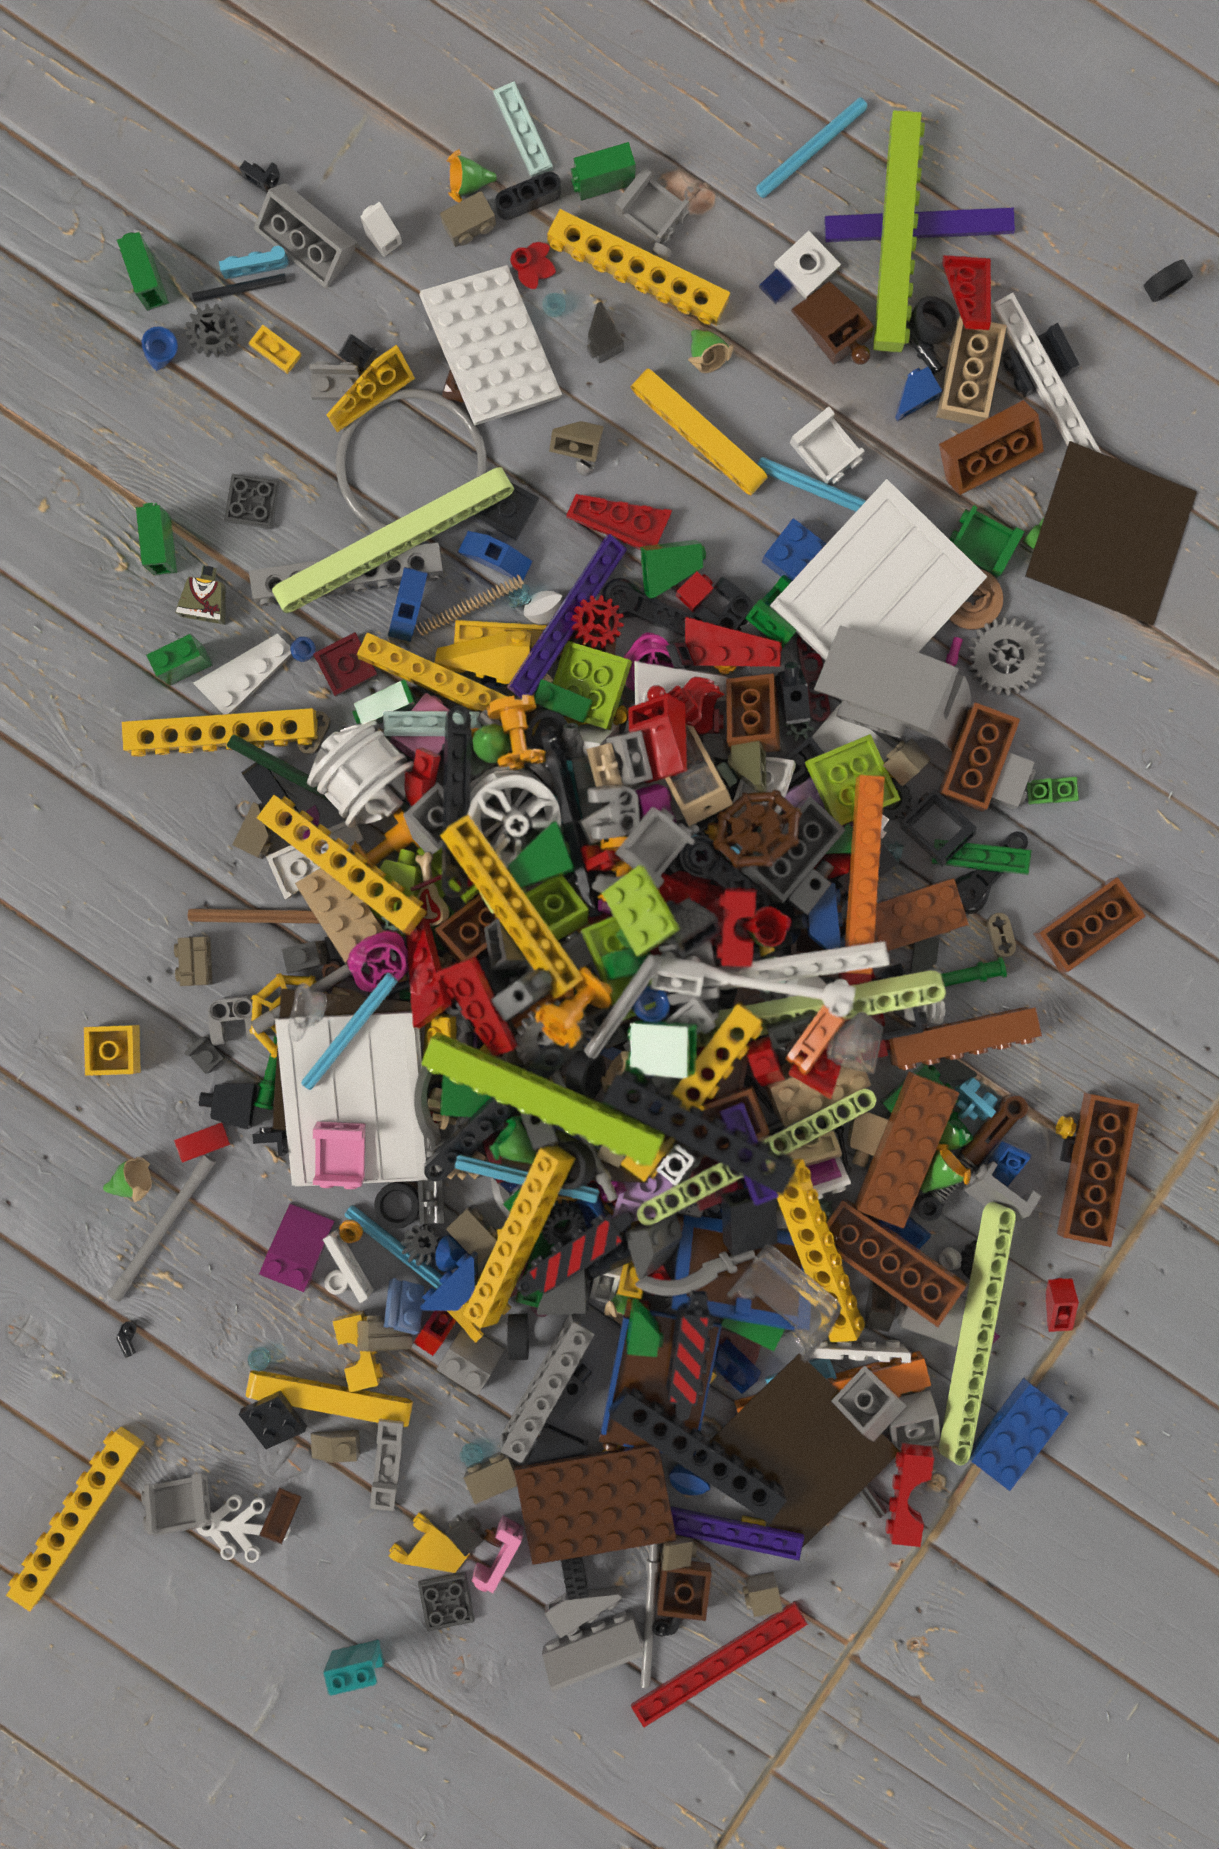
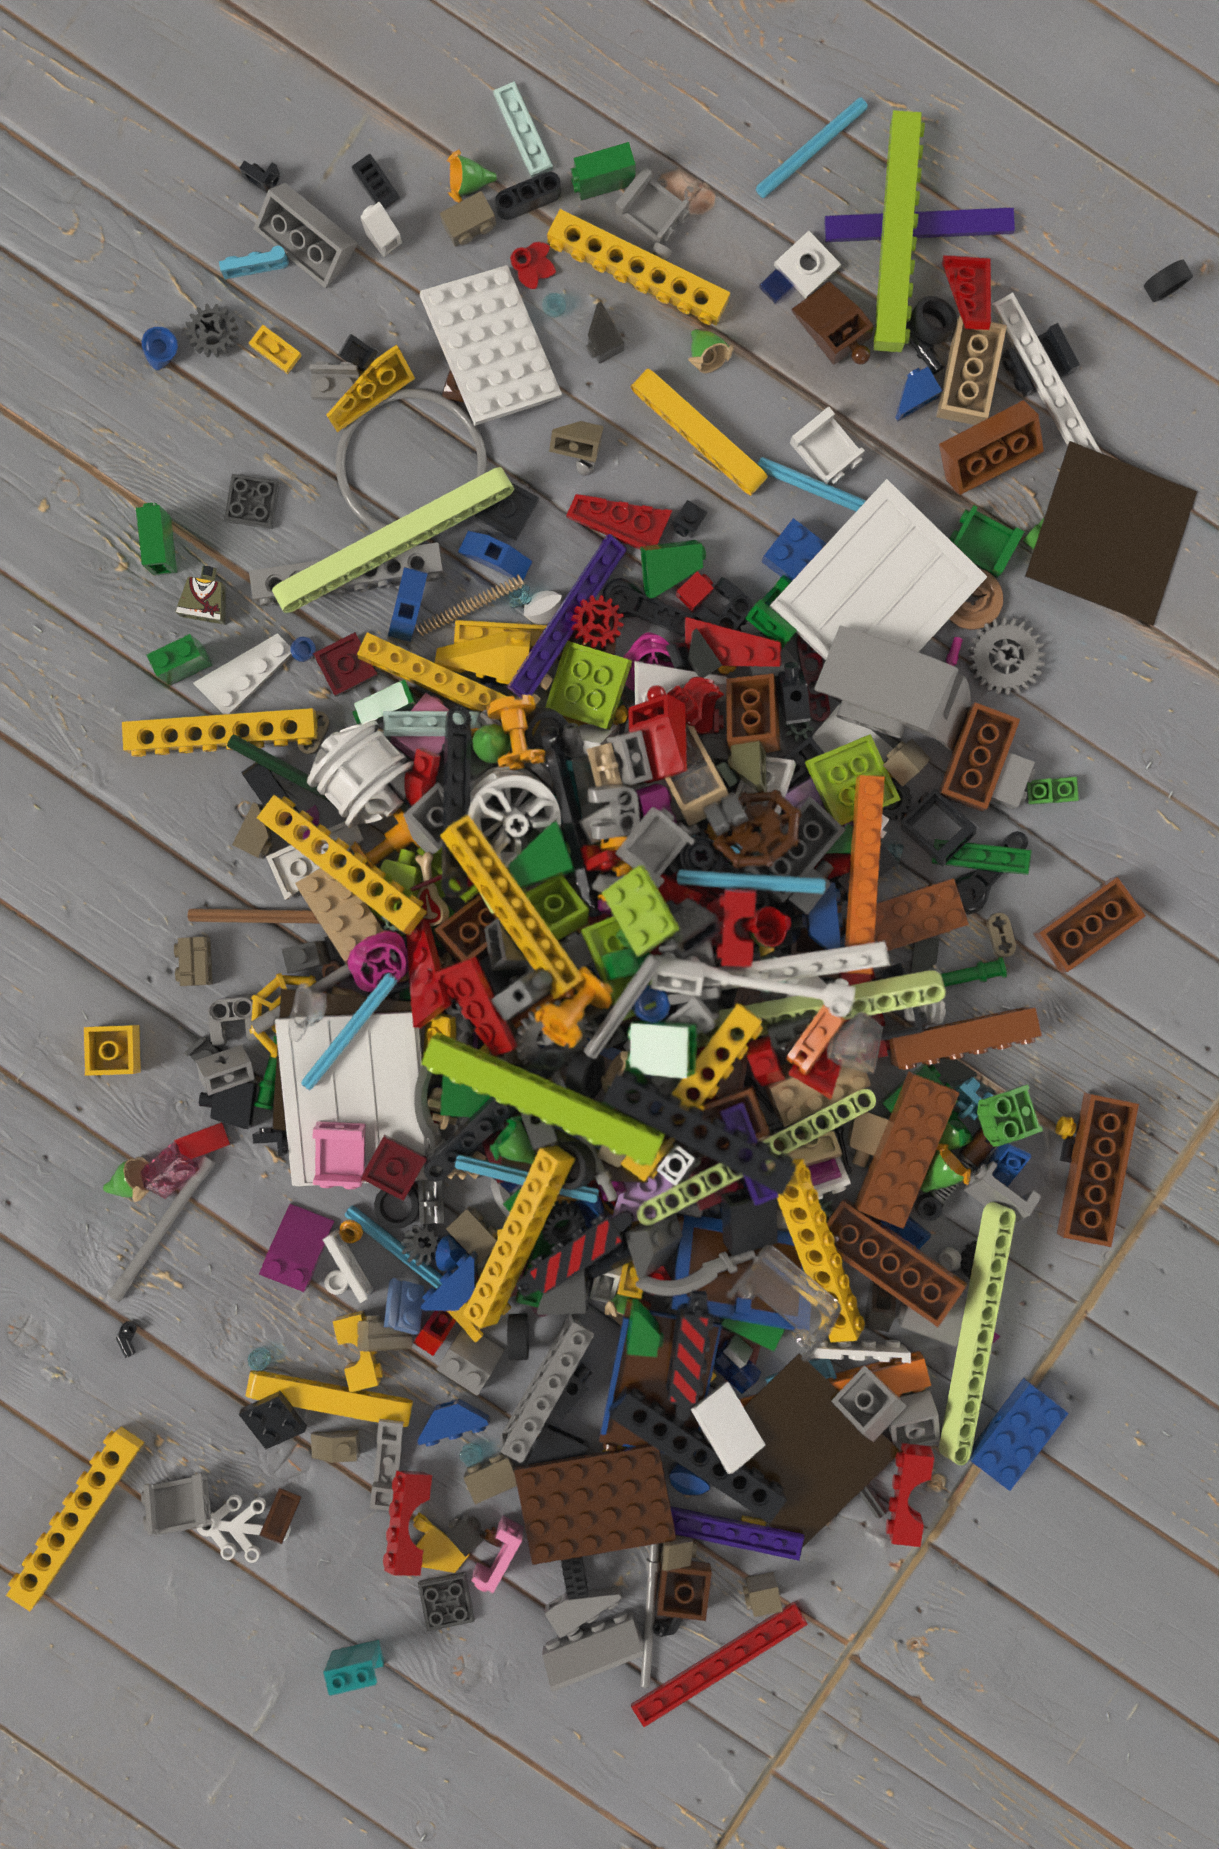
(142, 270): green brick -> none
(168, 1171): none -> clear pink bracket
(225, 1070): none -> light grey brick
(239, 287): black bar -> none
(364, 170): none -> black slope
(393, 1167): none -> dark red plate
(409, 1492): none -> red arch
(451, 1421): none -> blue slope
(562, 700): green slope -> none
(688, 519): none -> black bracket
(701, 656): none -> pearl dark grey tile
(725, 814): none -> dark grey wheel
(728, 1427): none -> white tile
(738, 1351): none -> light grey tile
(751, 881): none -> medium azure axle
(1008, 1116): none -> bright green slope
(1061, 1304): red slope -> none

